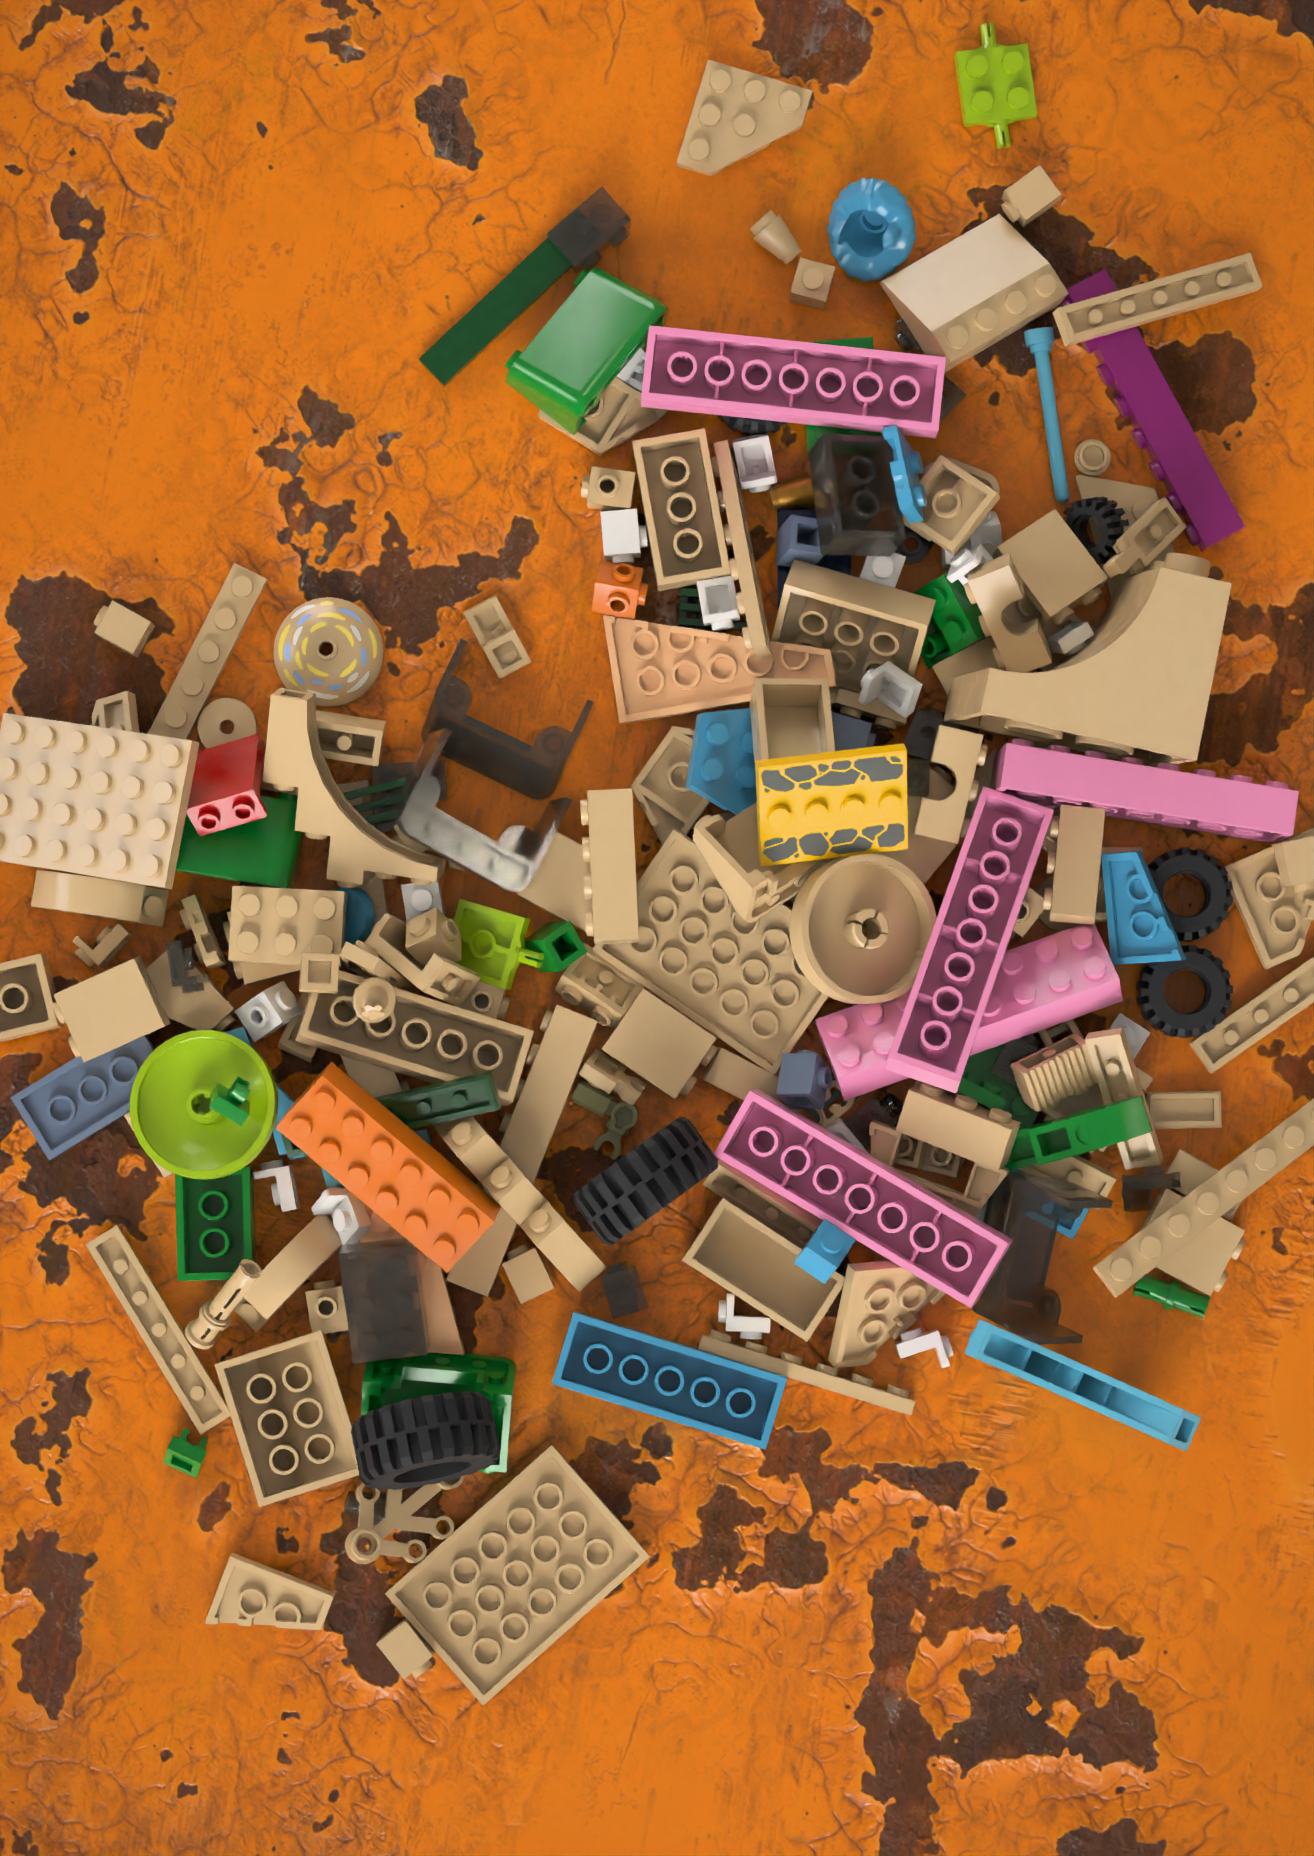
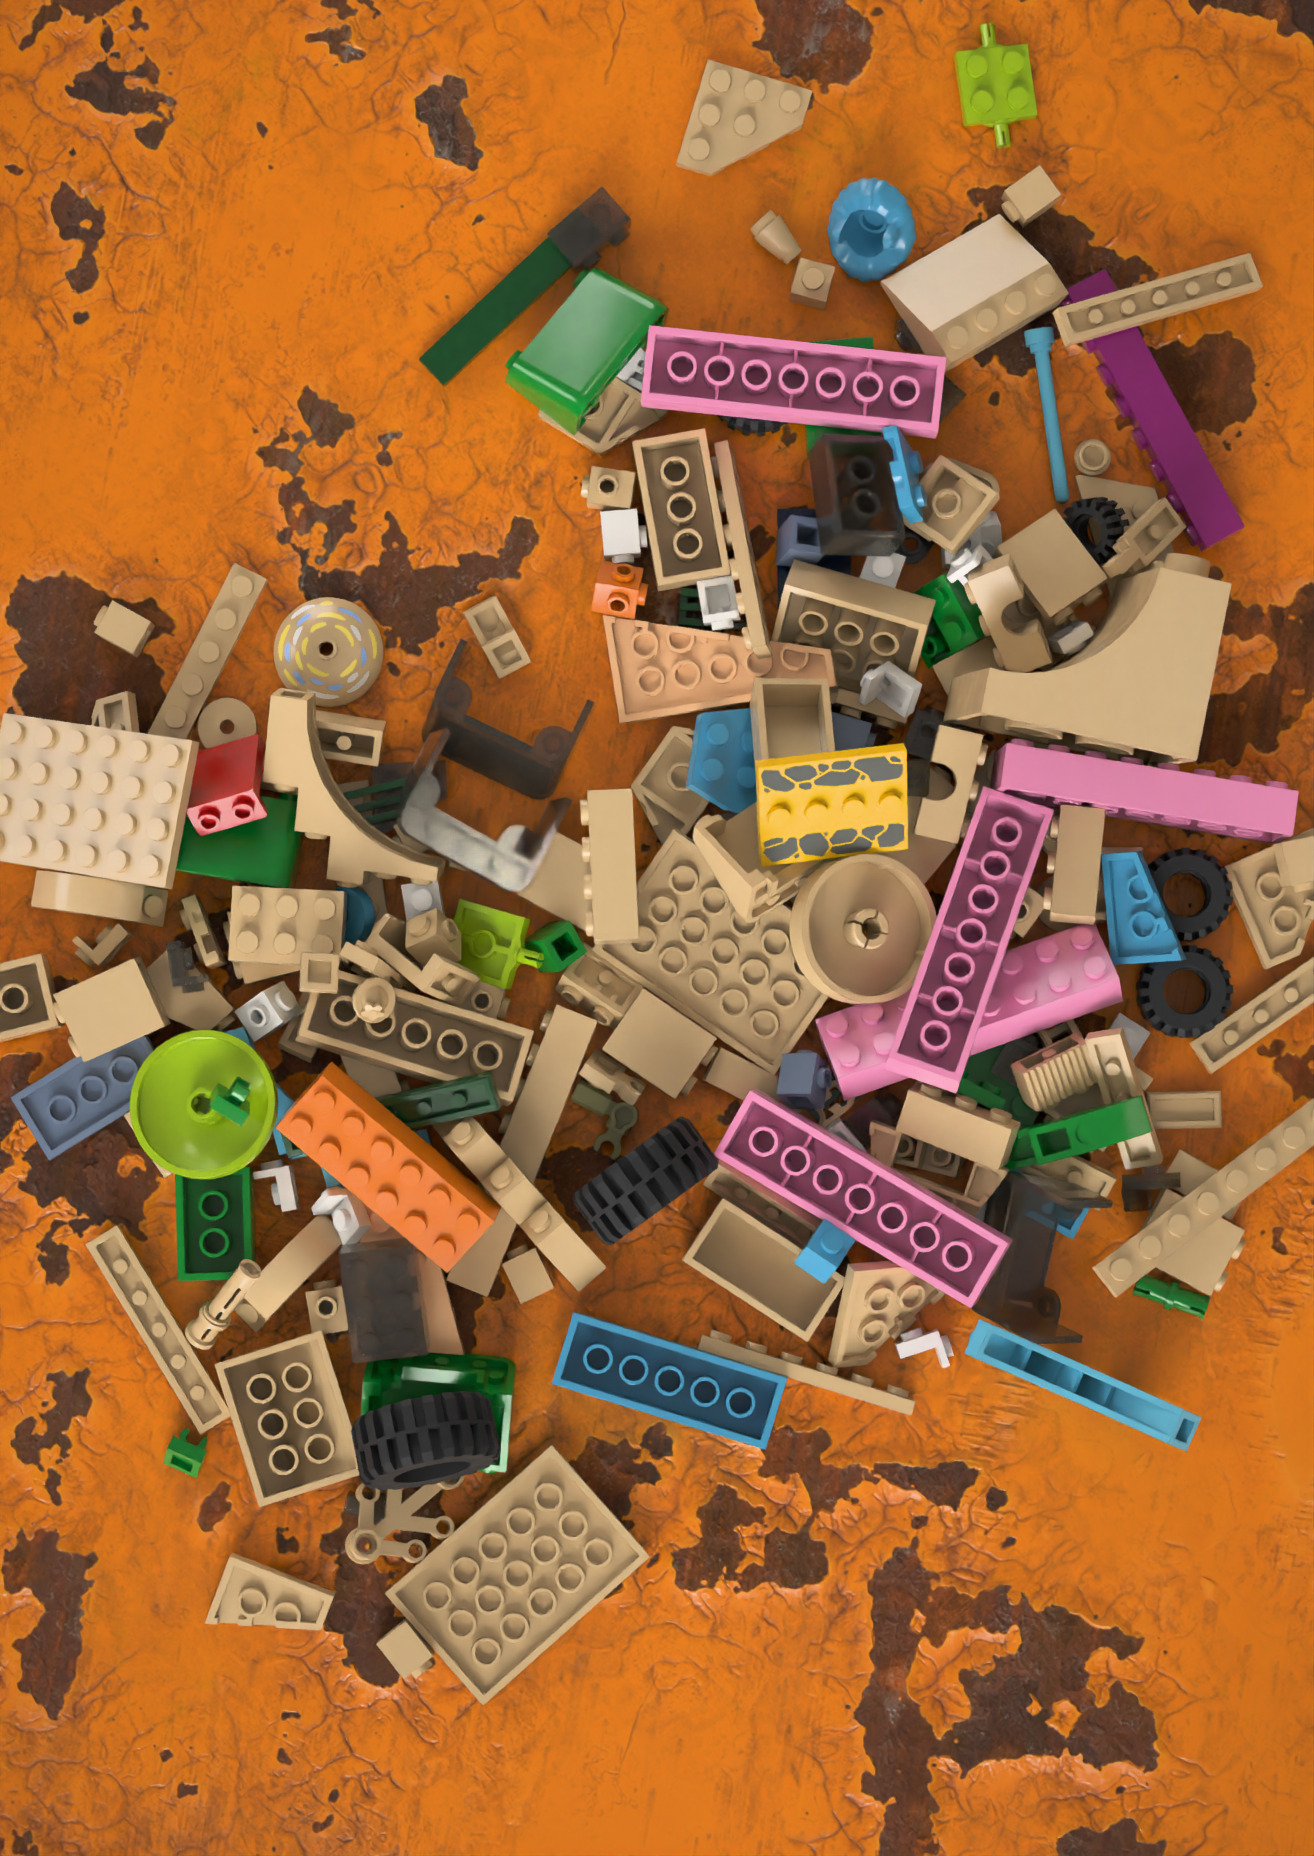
(623, 1289): clear smoke bracket -> none
(749, 1326): white bracket -> none
(755, 462): white bracket -> none
(793, 493): pearl gold cone -> none

